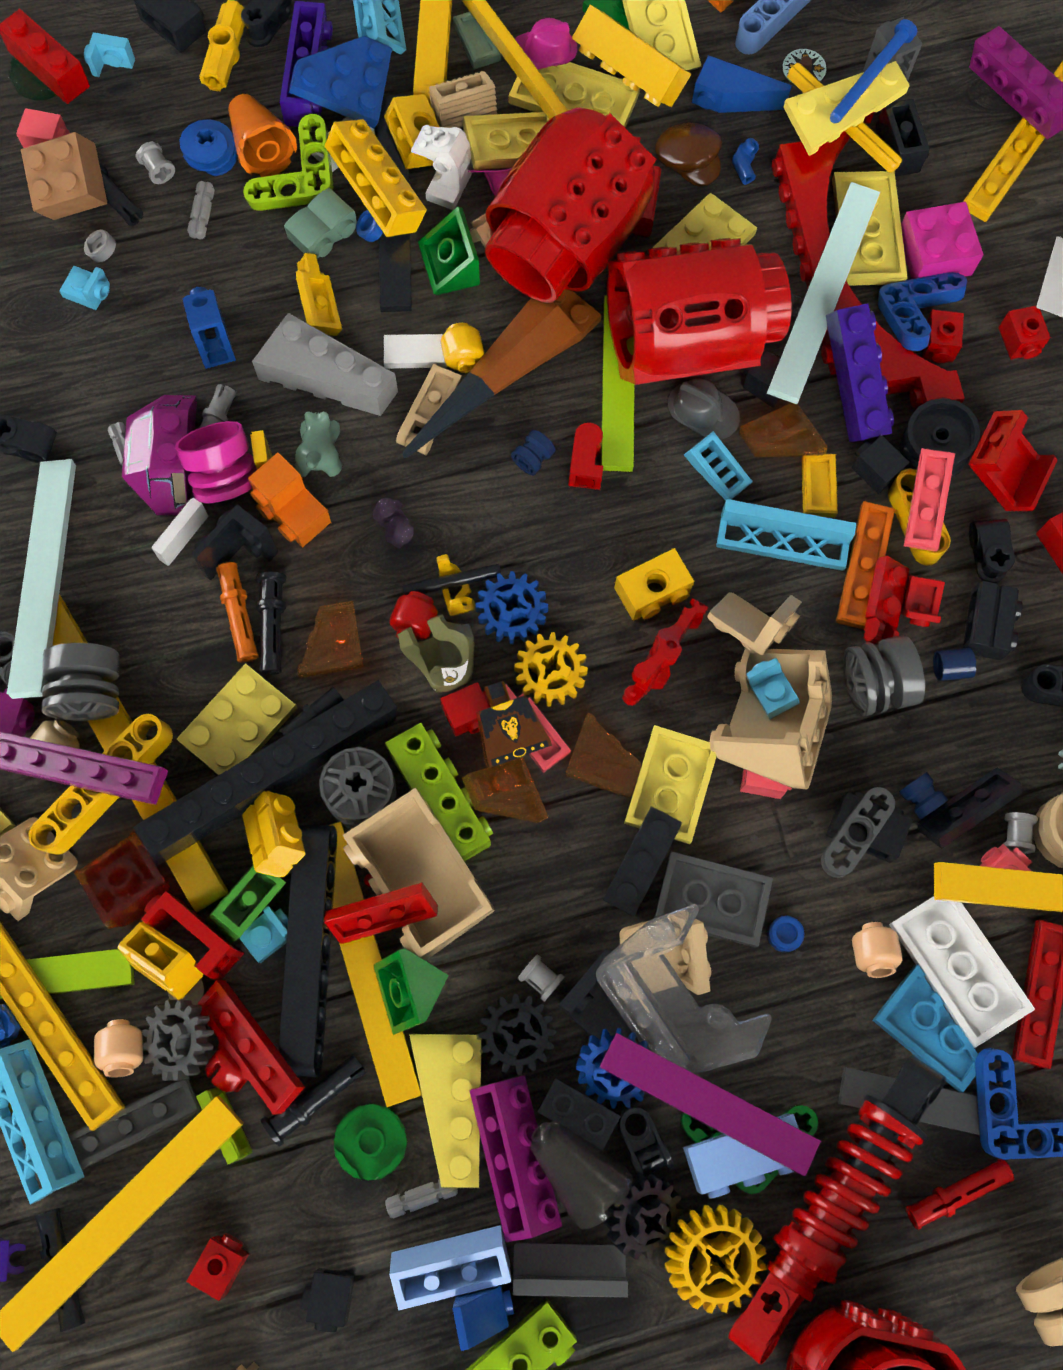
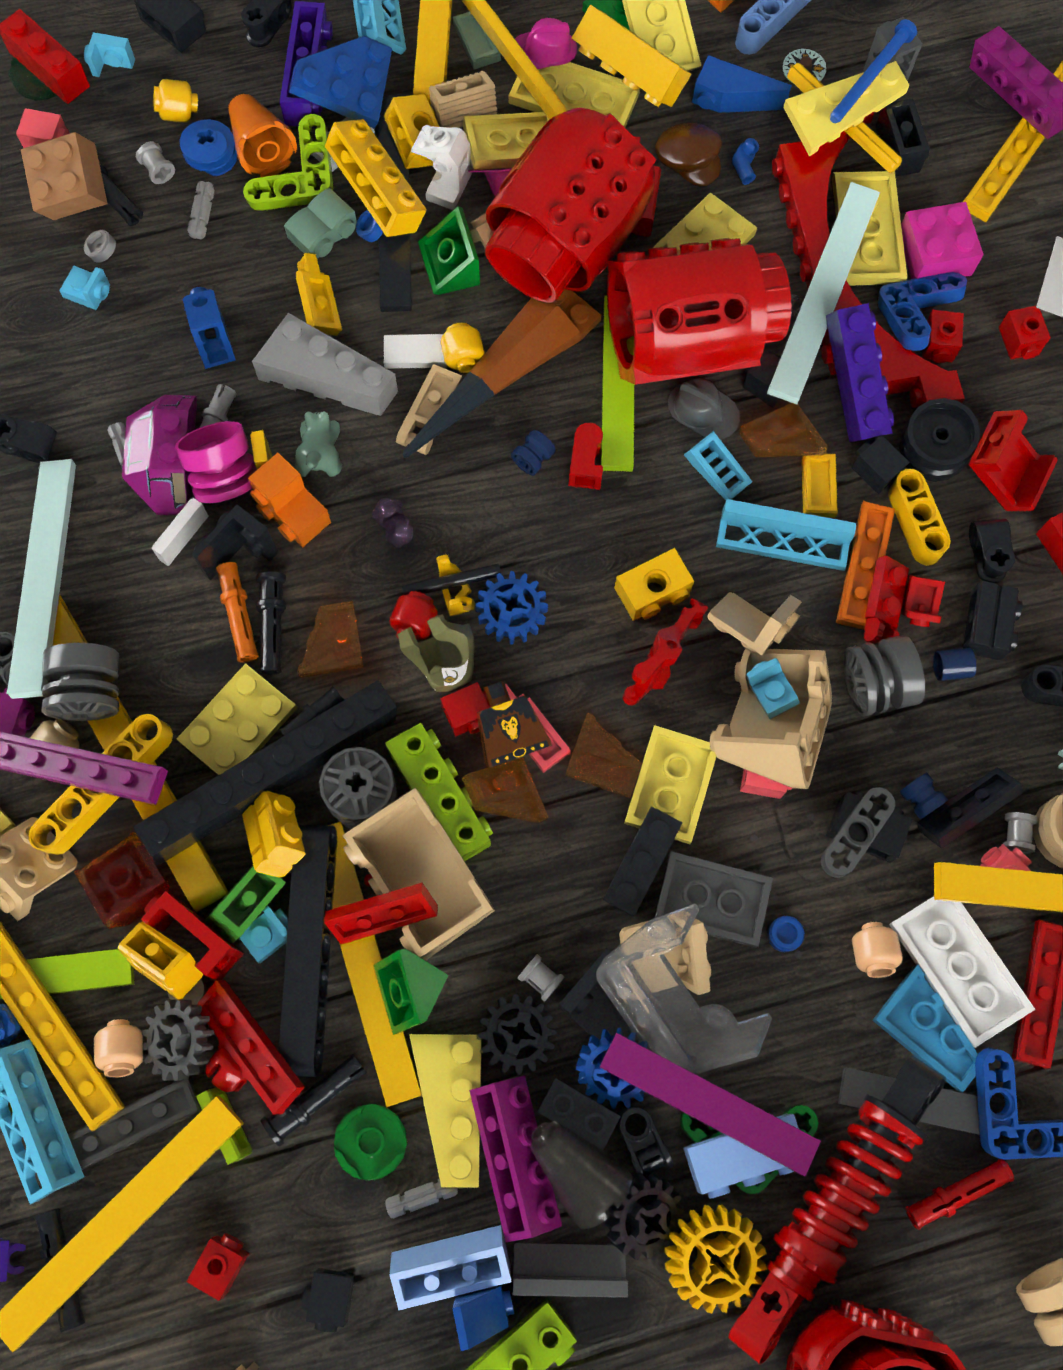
(174, 100): none -> yellow head
(223, 46): yellow piece -> none
(561, 676): yellow gear -> none
(929, 499): coral tile -> none

